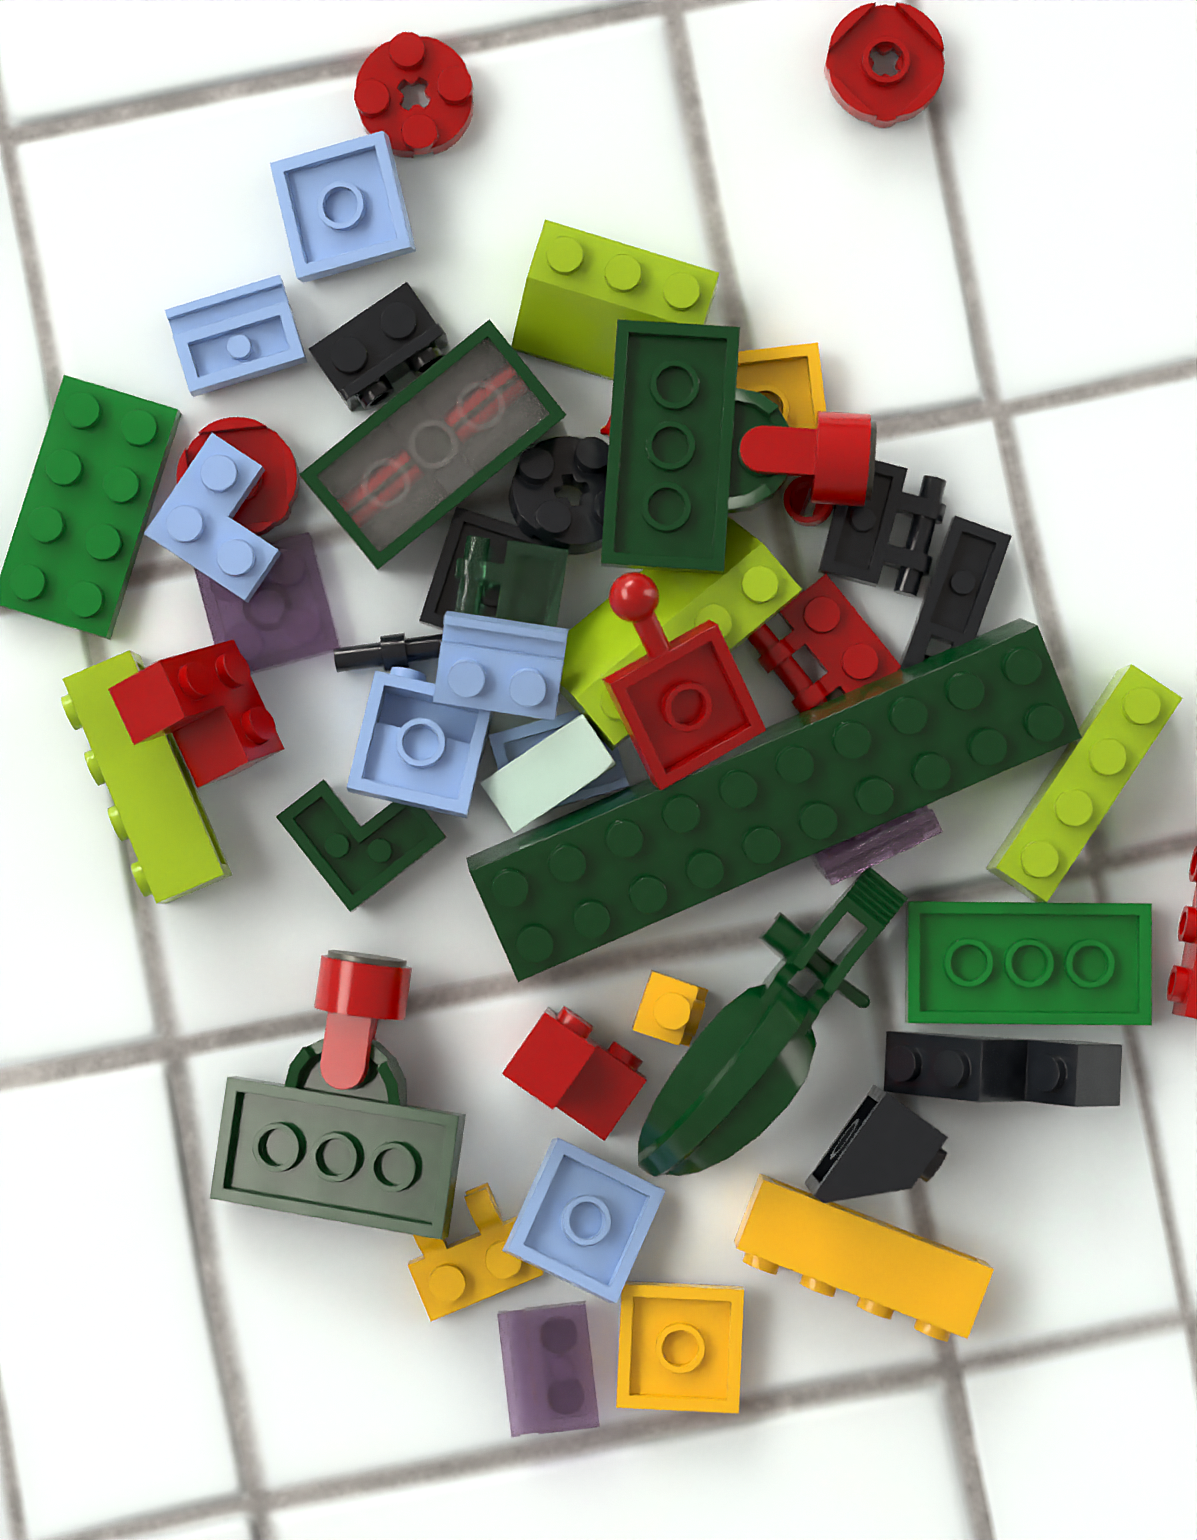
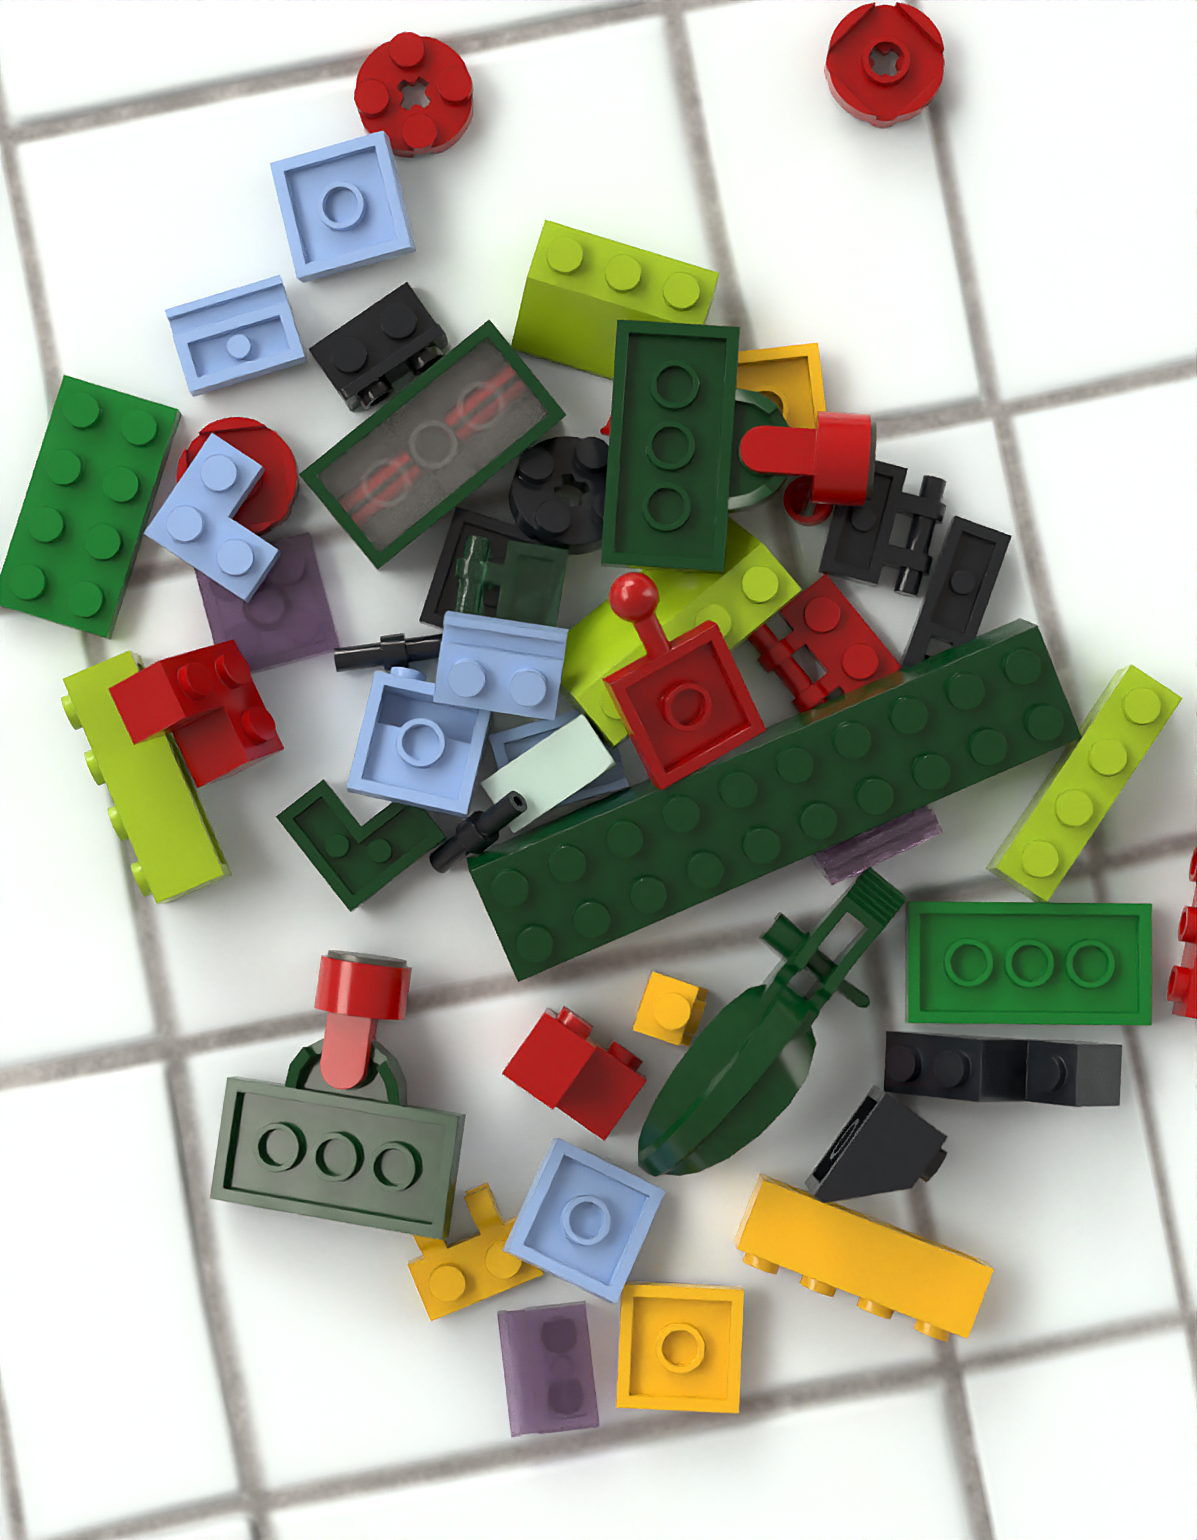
(478, 832): none -> black bar

